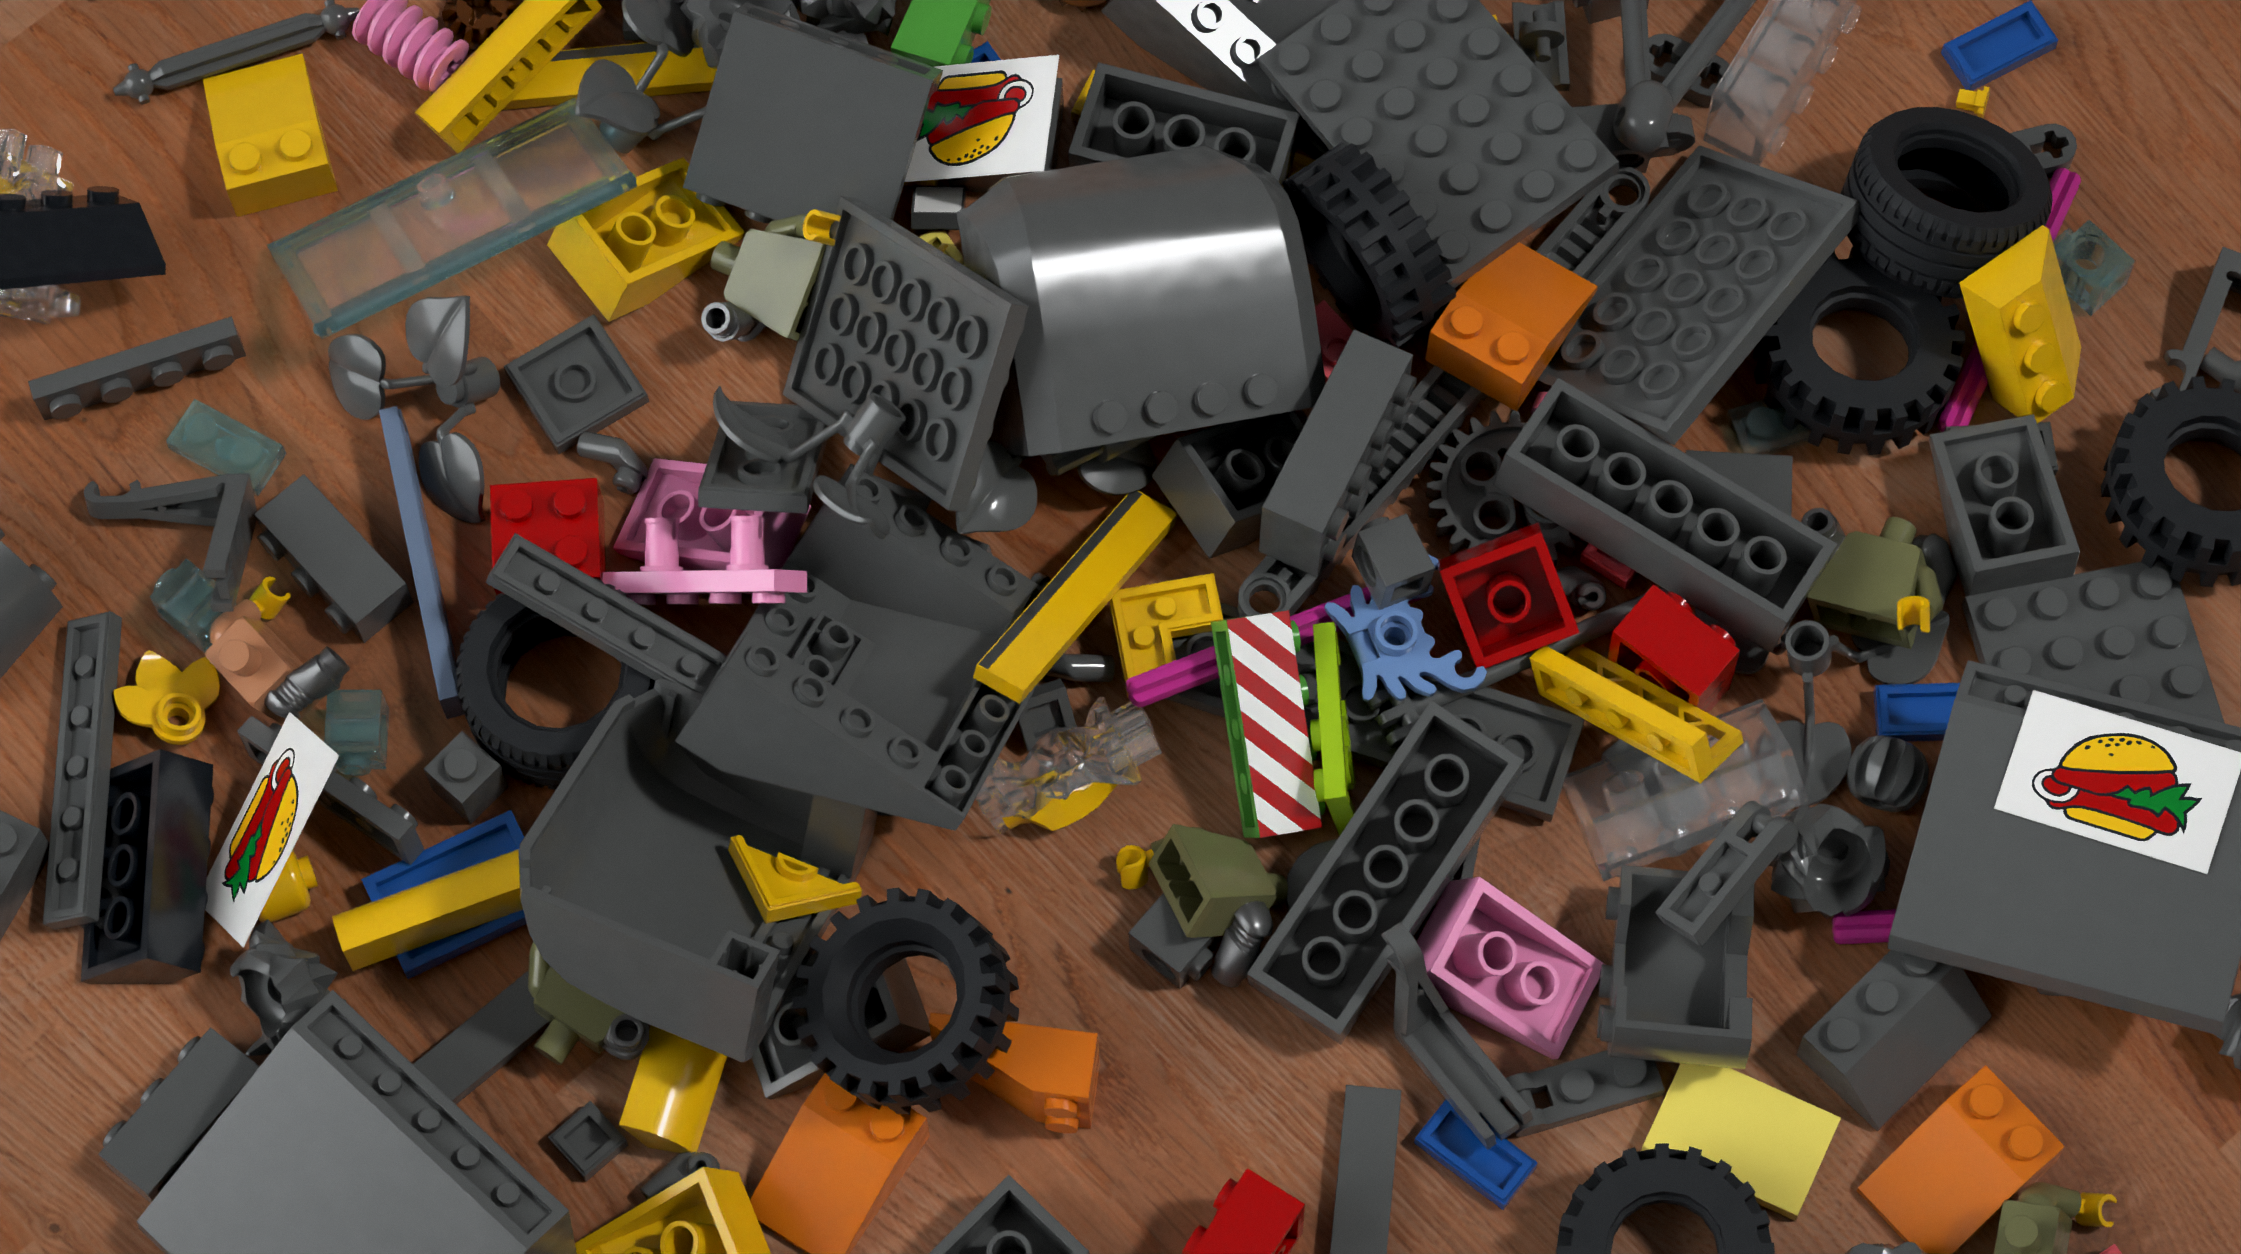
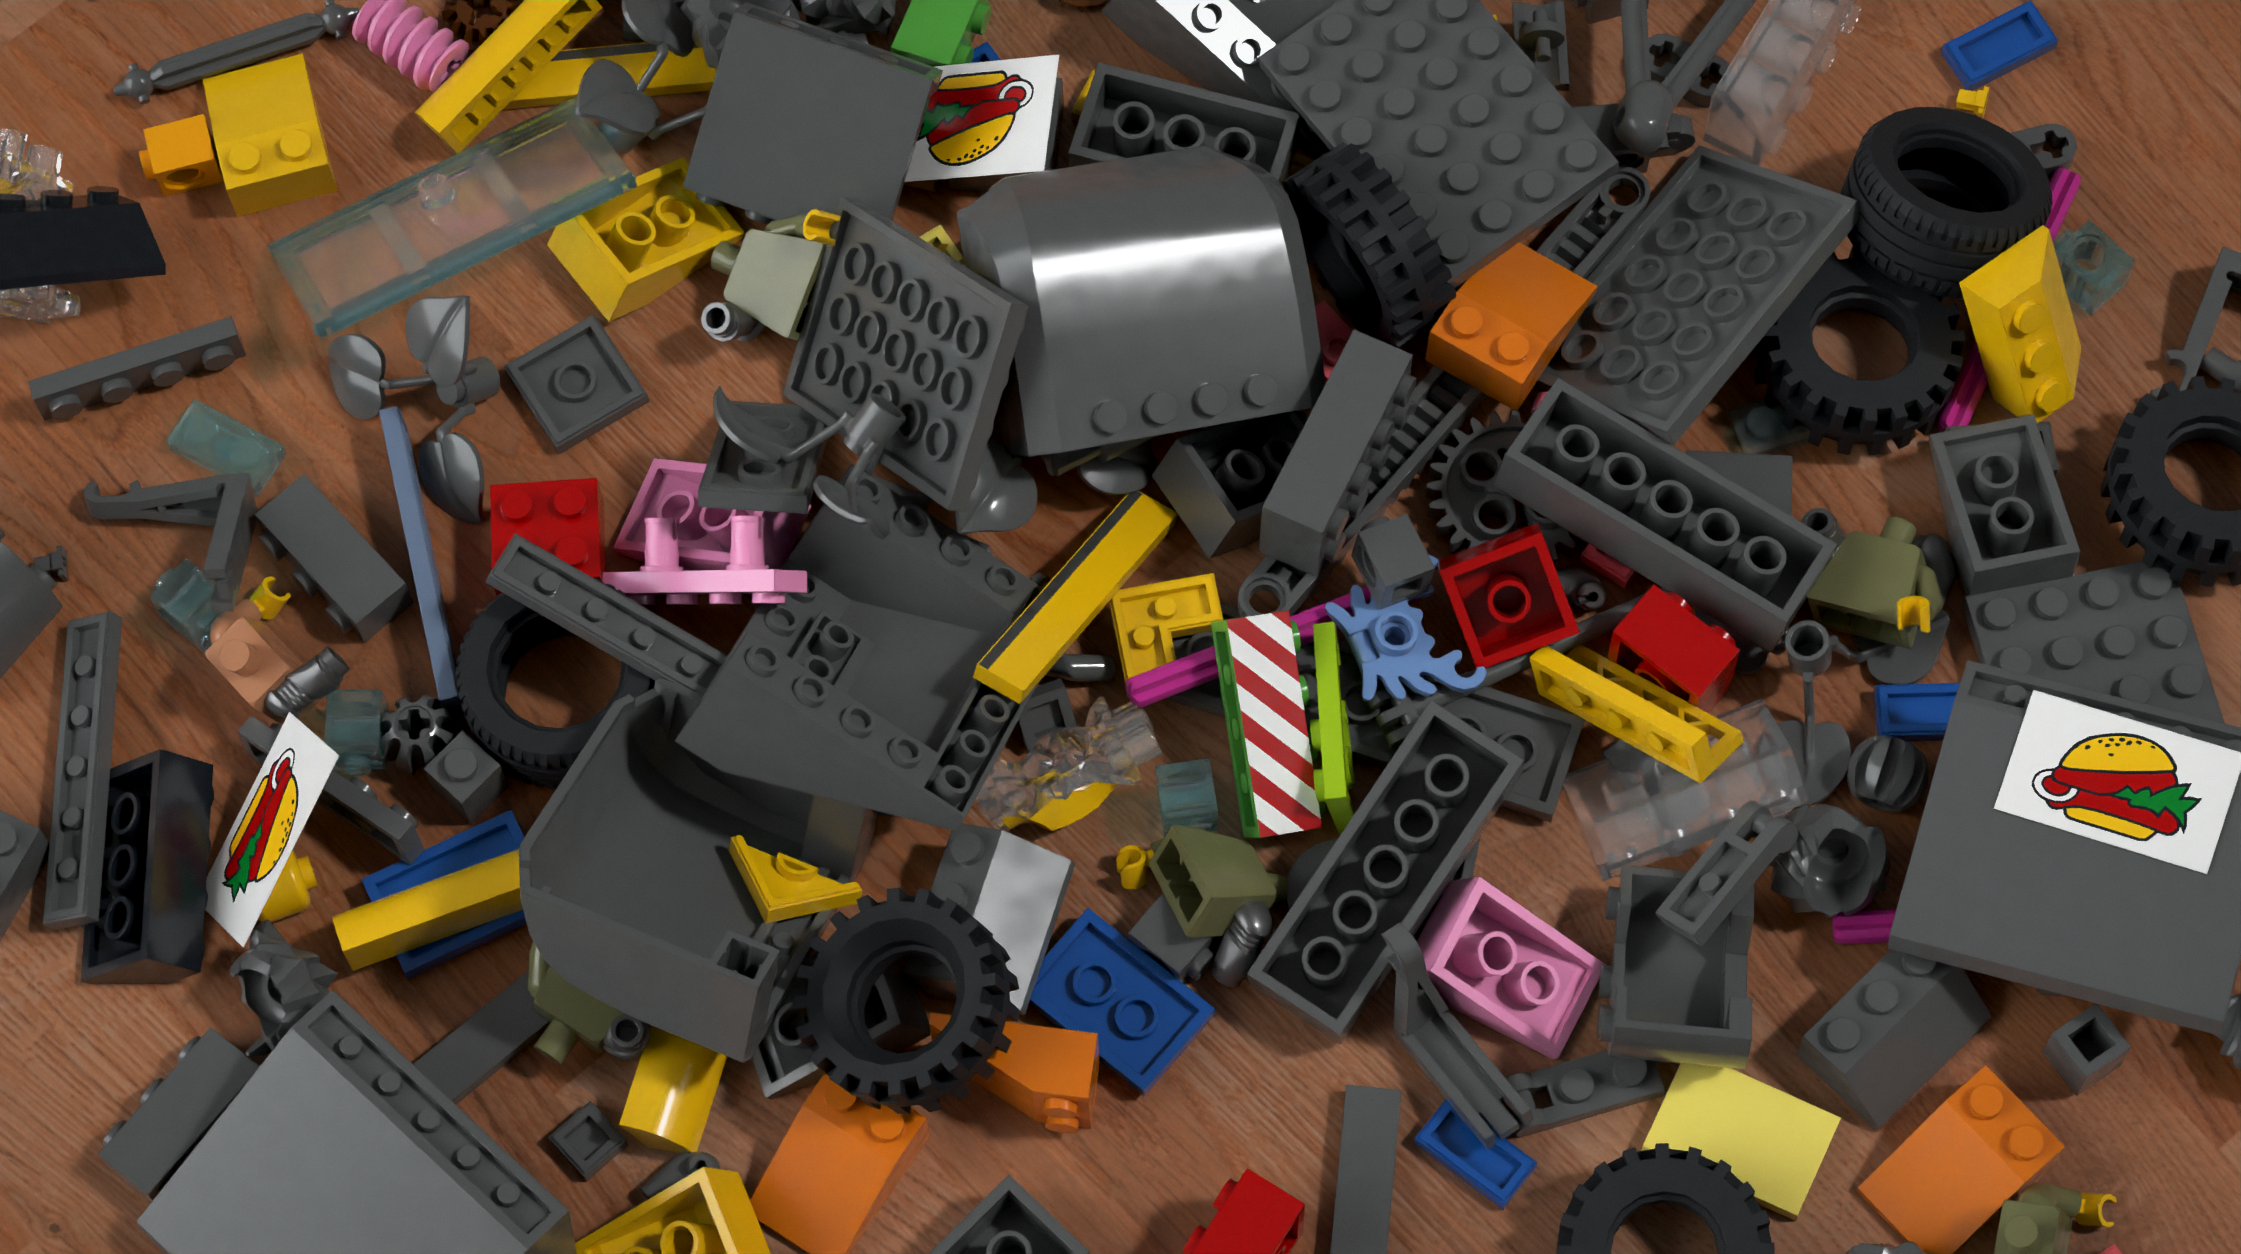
(54, 563): none -> dark grey piece
(168, 692): yellow plate -> none
(181, 156): none -> light orange brick
(401, 731): none -> dark grey piece
(619, 454): dark grey arm -> none
(937, 207): tile -> none
(1007, 888): none -> slope
(1113, 988): none -> blue plate
(1187, 795): none -> clear light blue brick
(2086, 1049): none -> dark grey brick

